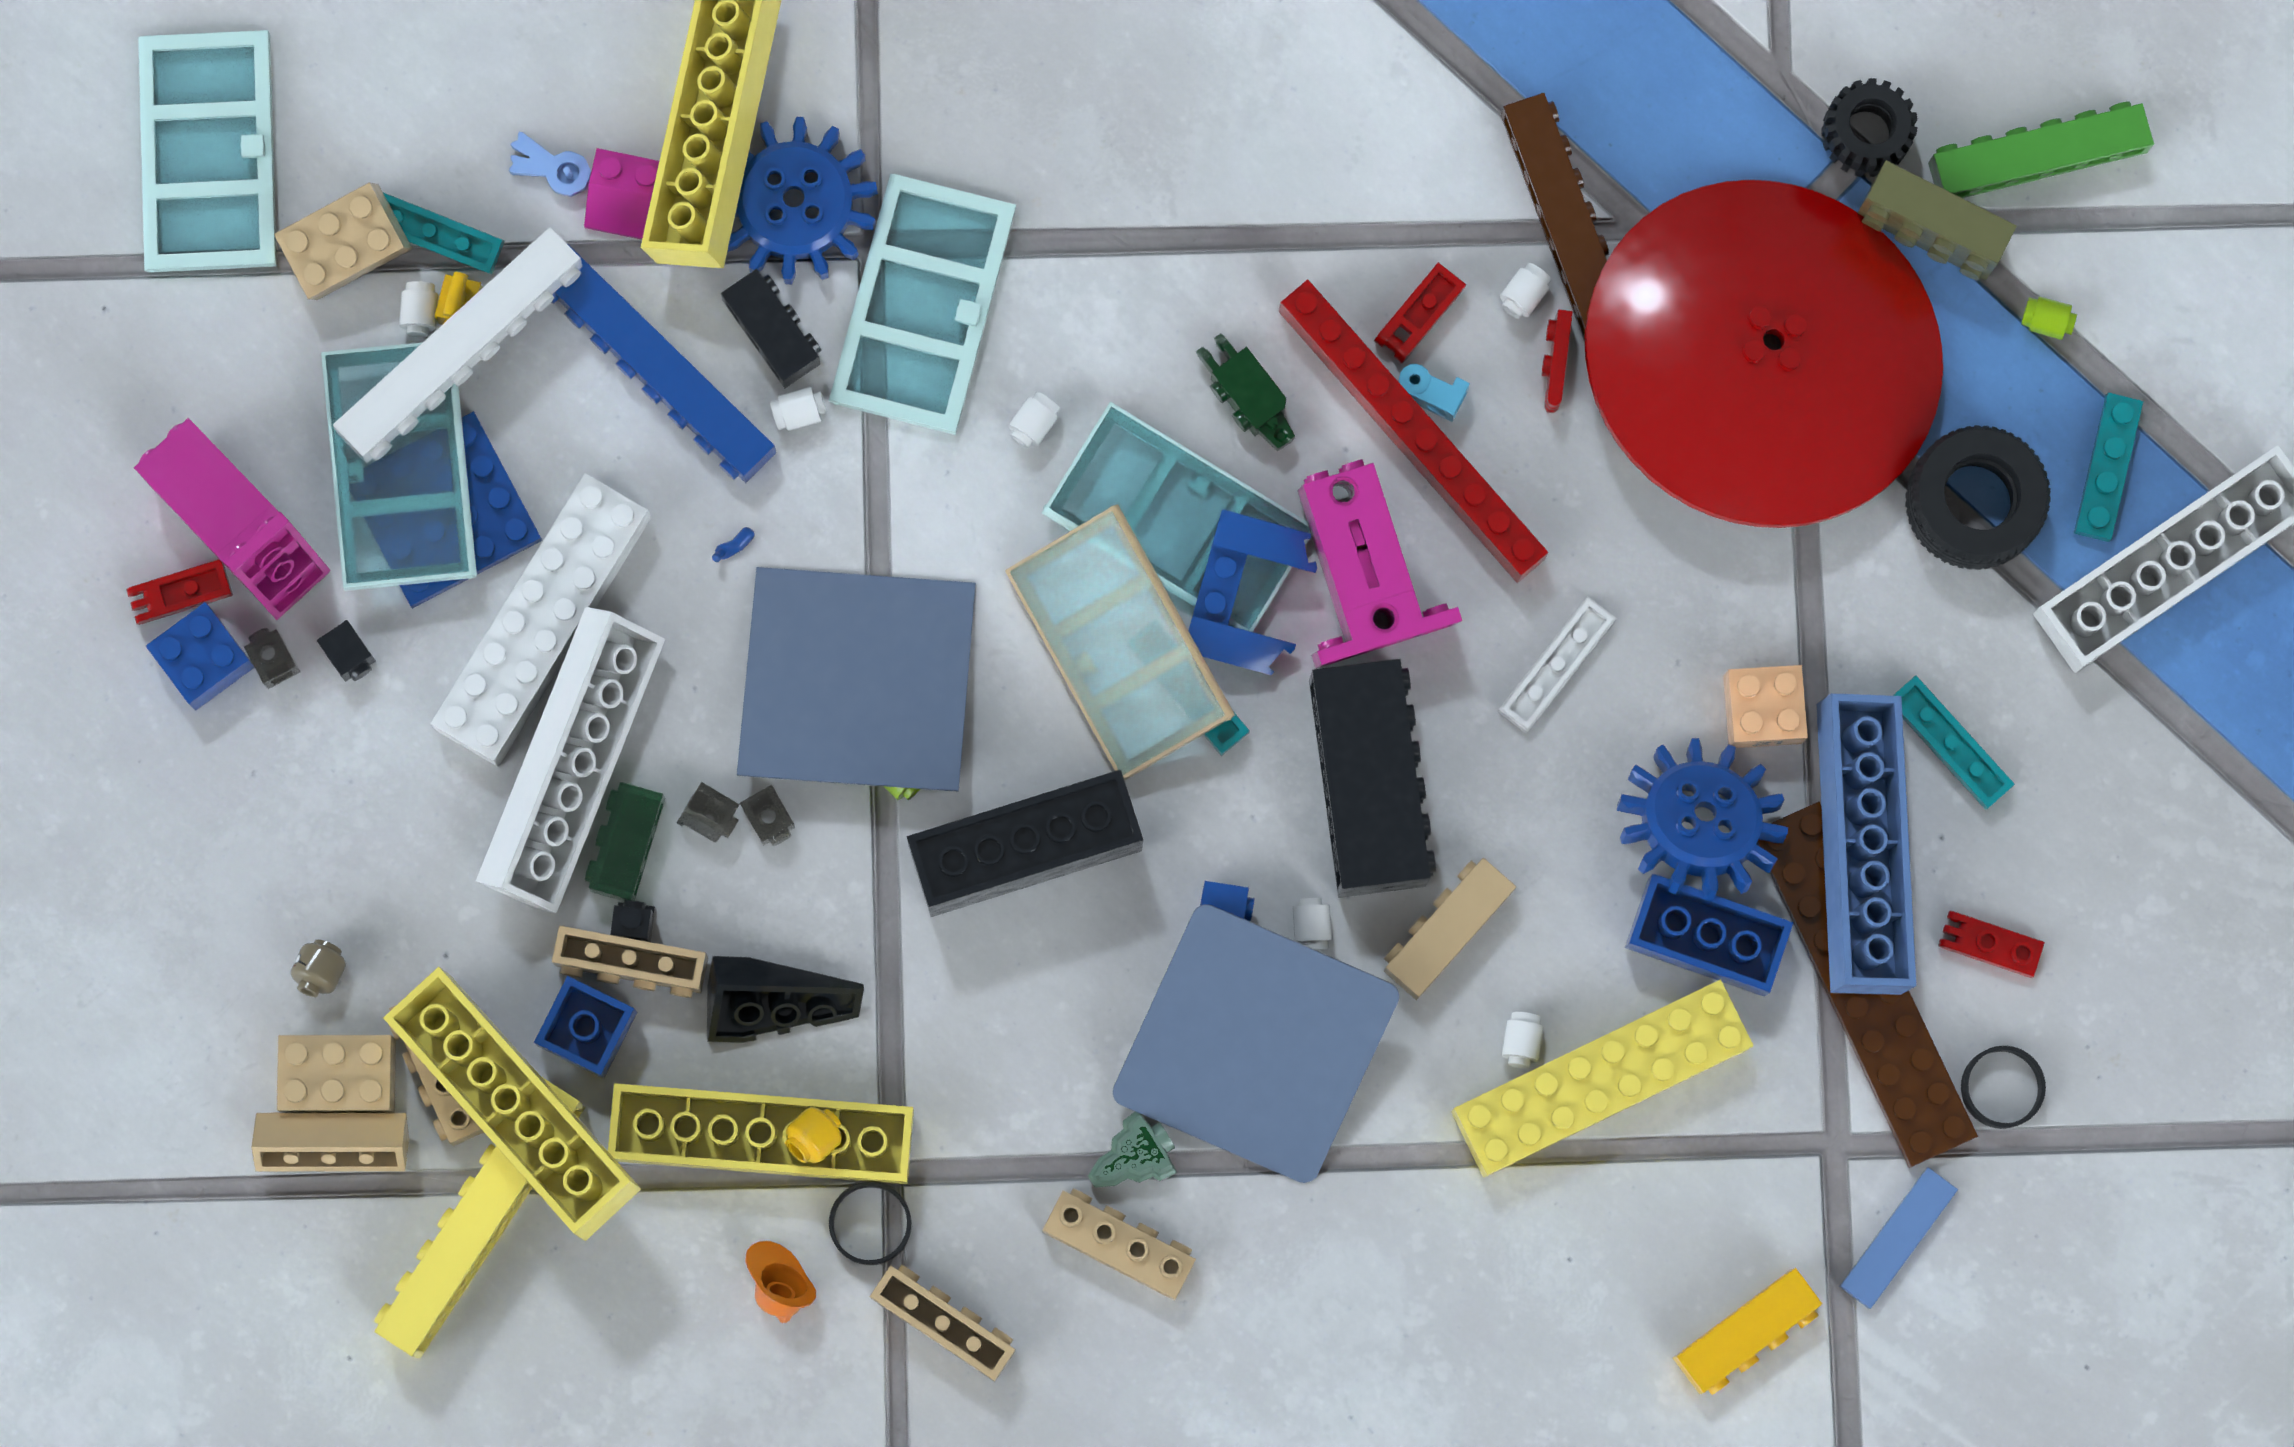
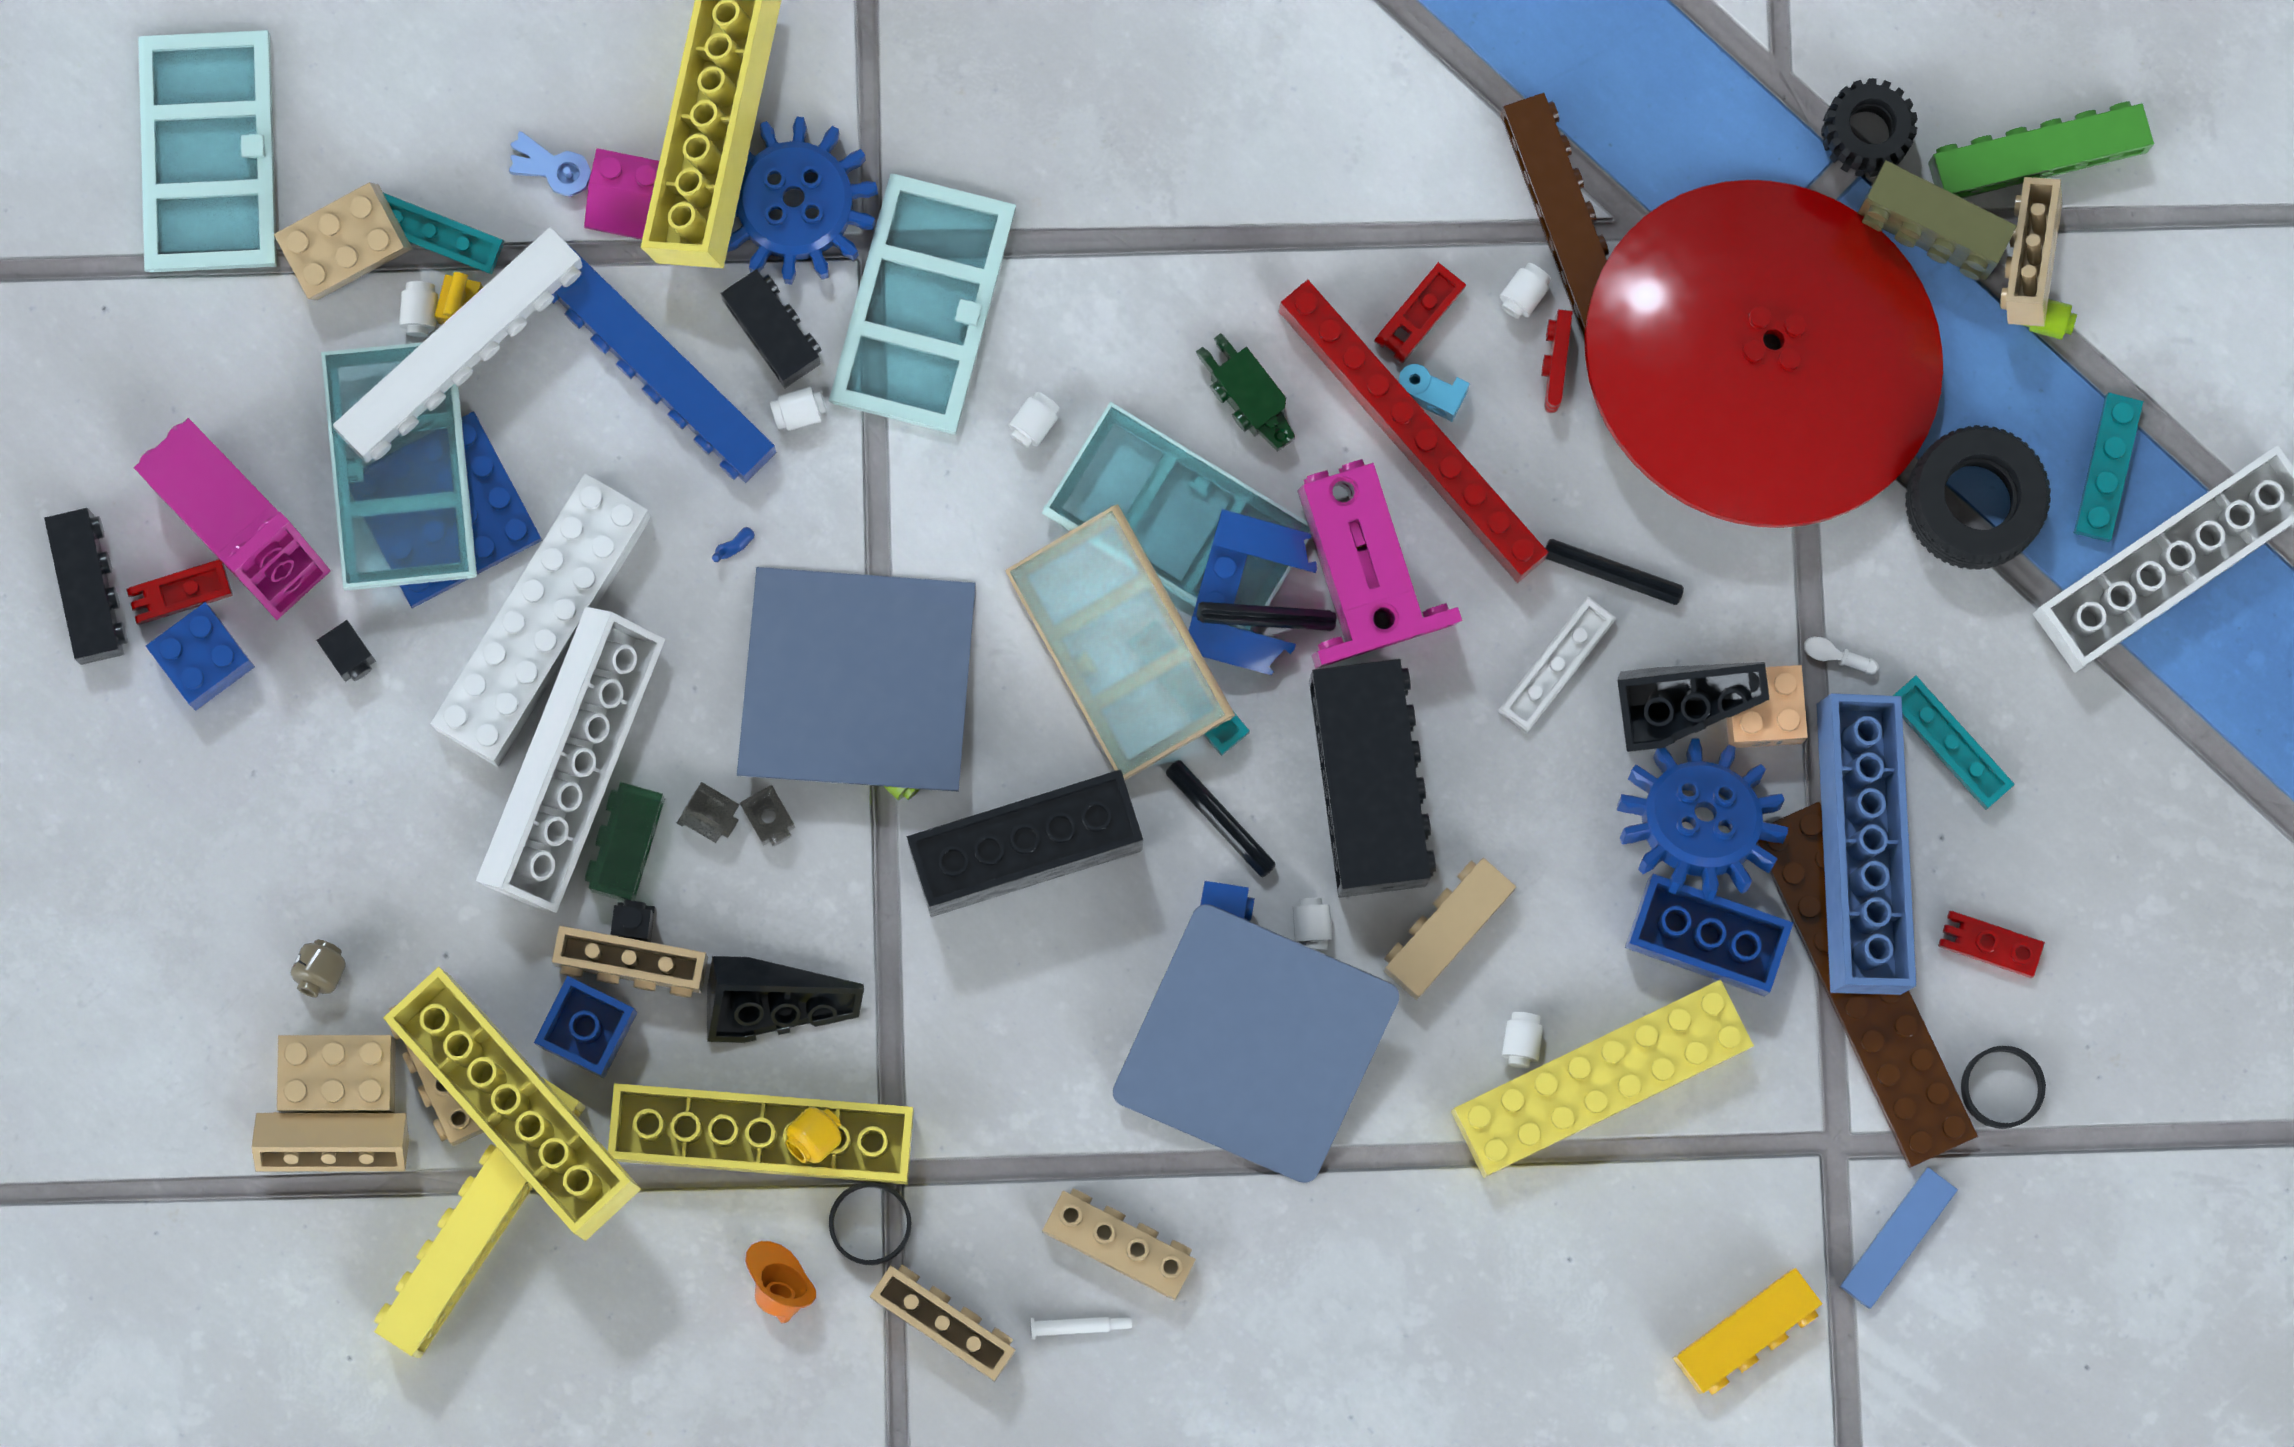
(85, 585): none -> black brick
(278, 668): clear smoke brick -> none
(1076, 1326): none -> white piece
(1135, 1154): sand green rock -> none
(1220, 818): none -> black axle
(1266, 616): none -> black axle
(1614, 572): none -> black axle
(1679, 700): none -> black wedge
(1824, 650): none -> white piece
(2033, 252): none -> tan brick

